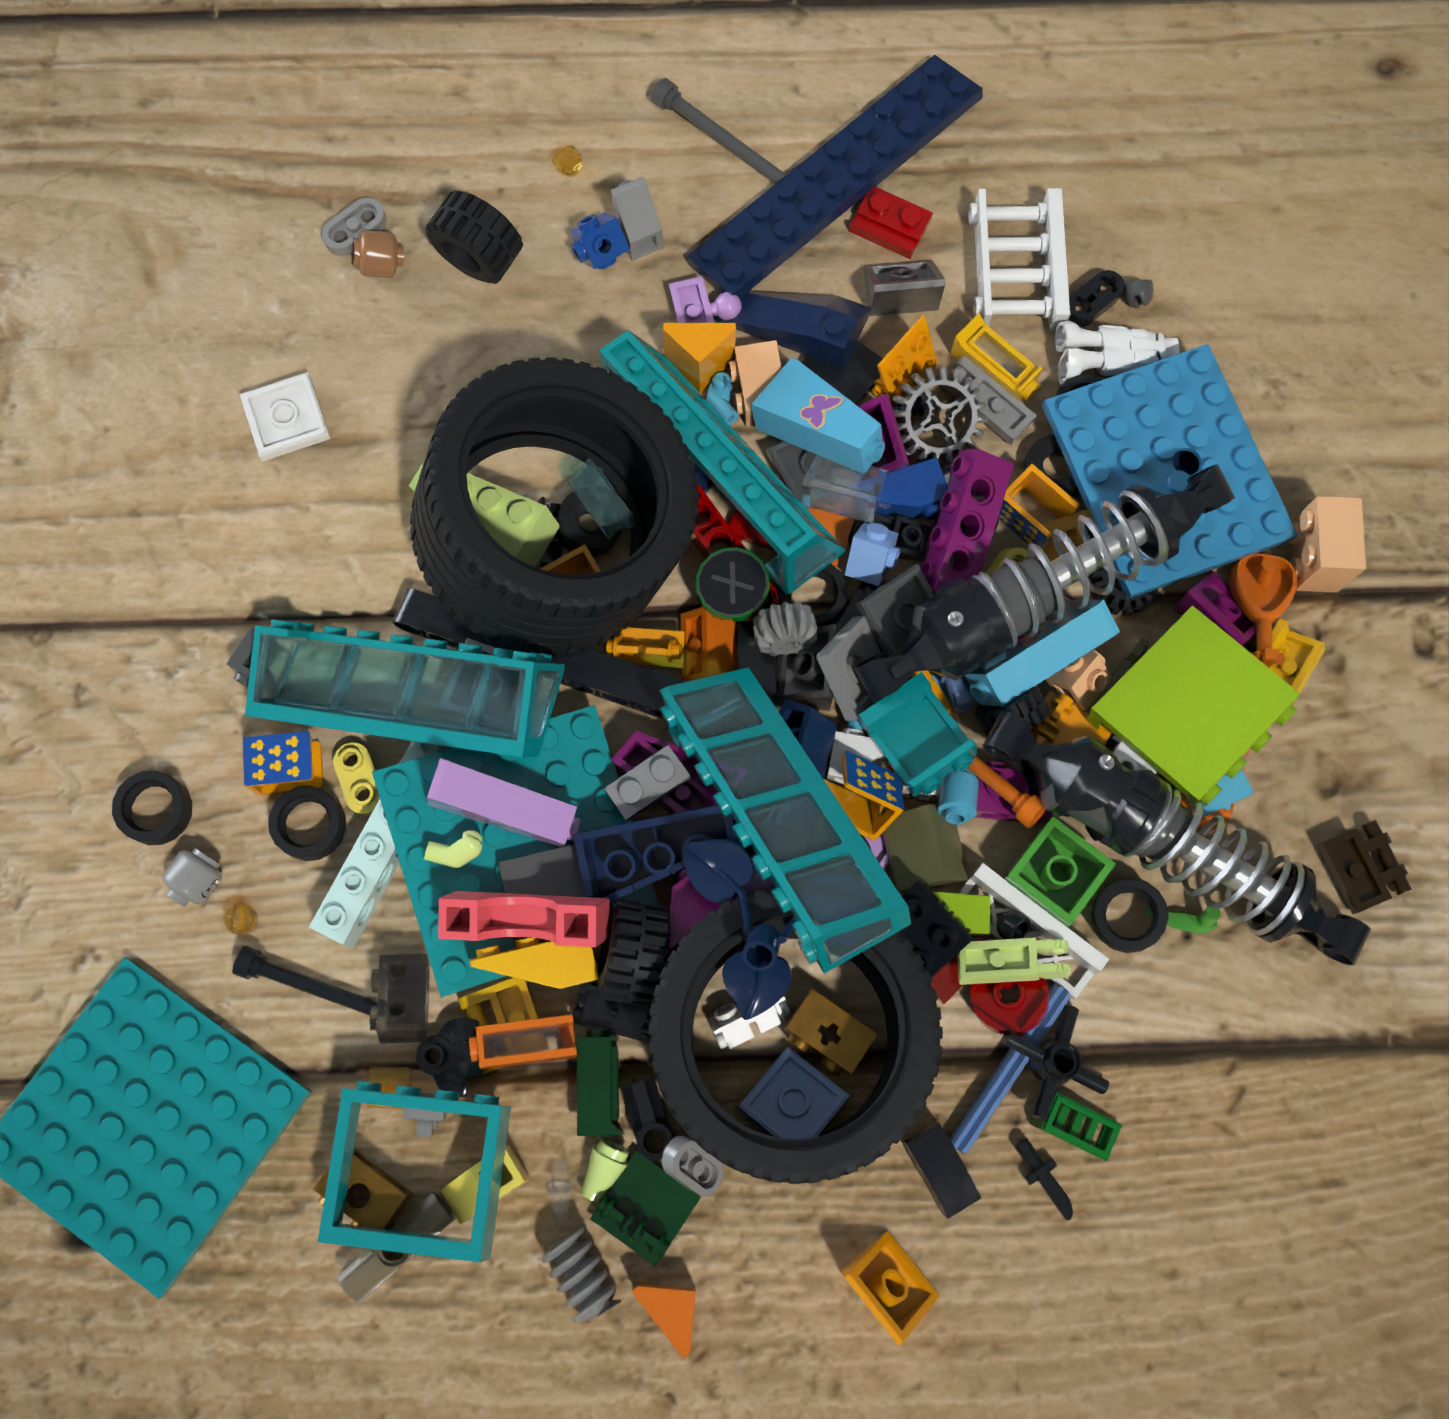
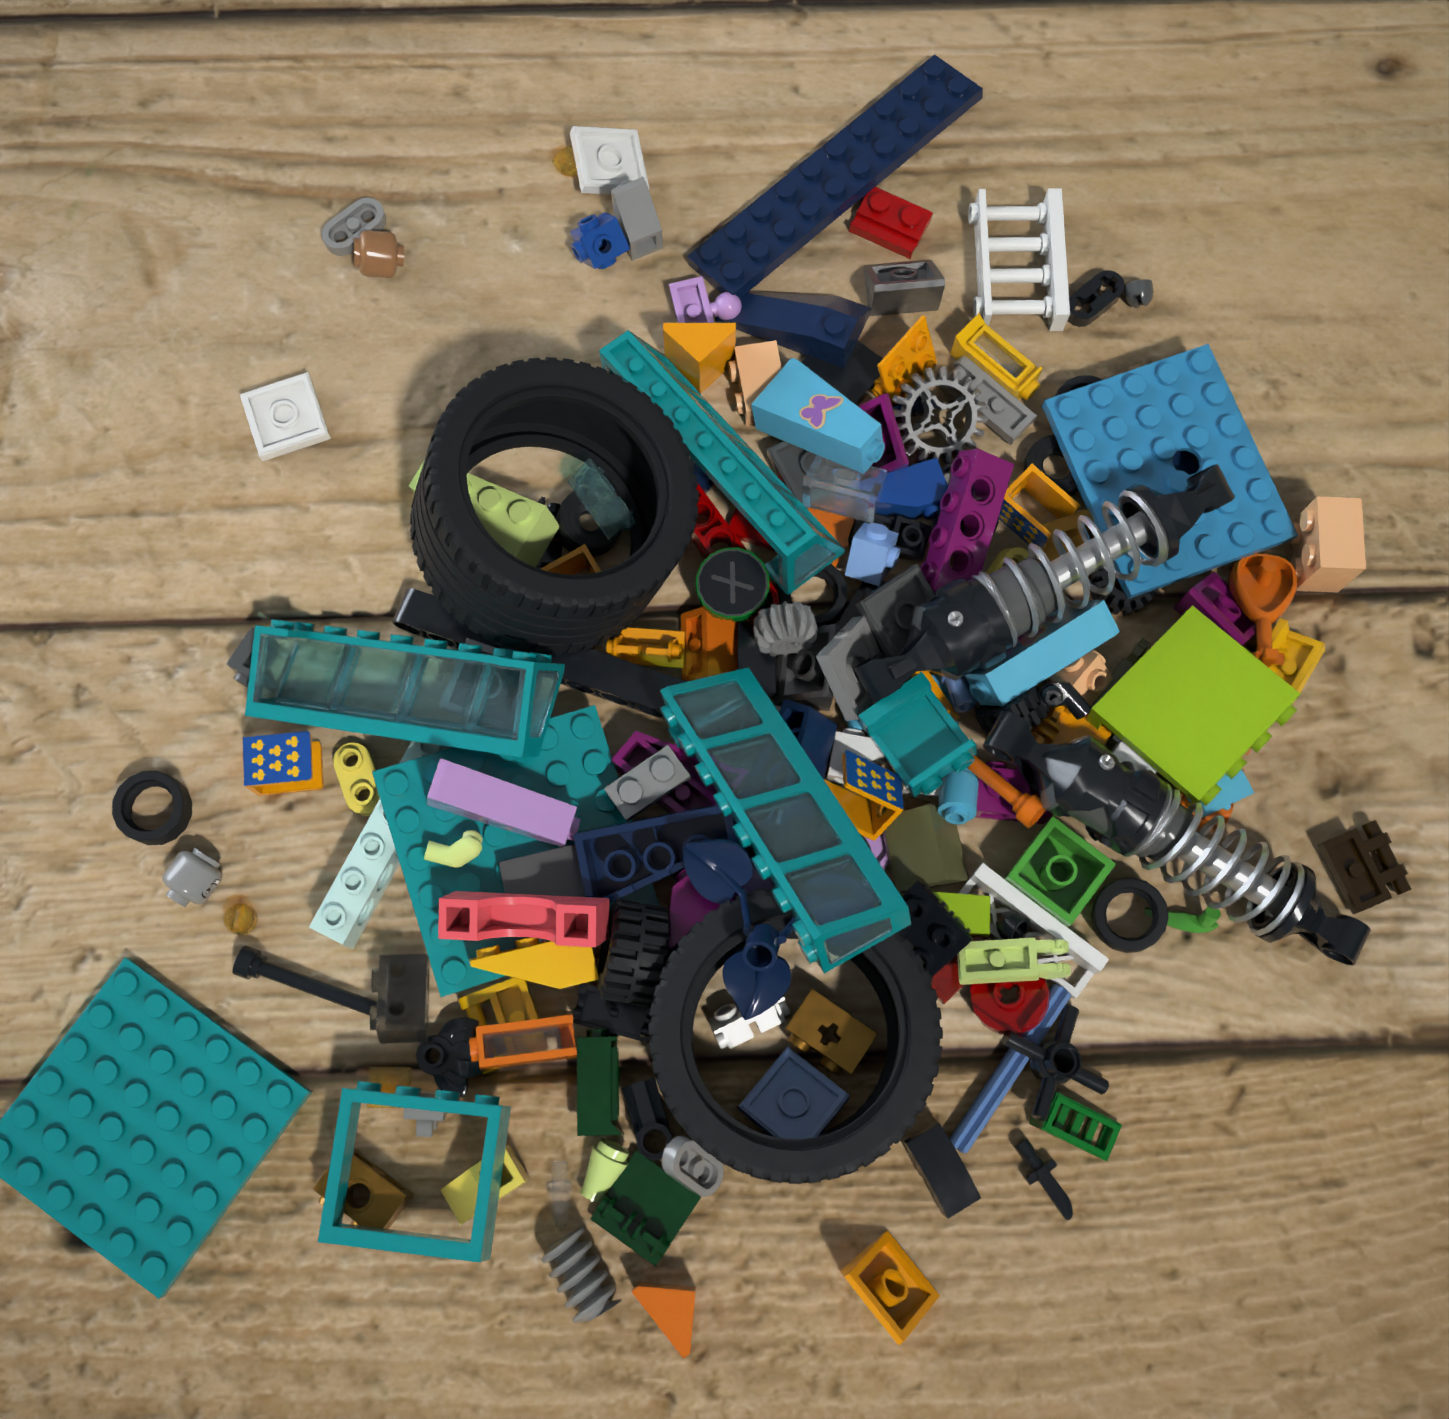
(281, 810): black tyre -> none
(376, 1266): dark tan piece -> none
(474, 237): black tyre -> none
(606, 157): none -> white tile
(667, 96): dark grey piece -> none
(719, 397): medium azure arm -> none
(1064, 694): none -> black arm
(1114, 346): white piece -> none

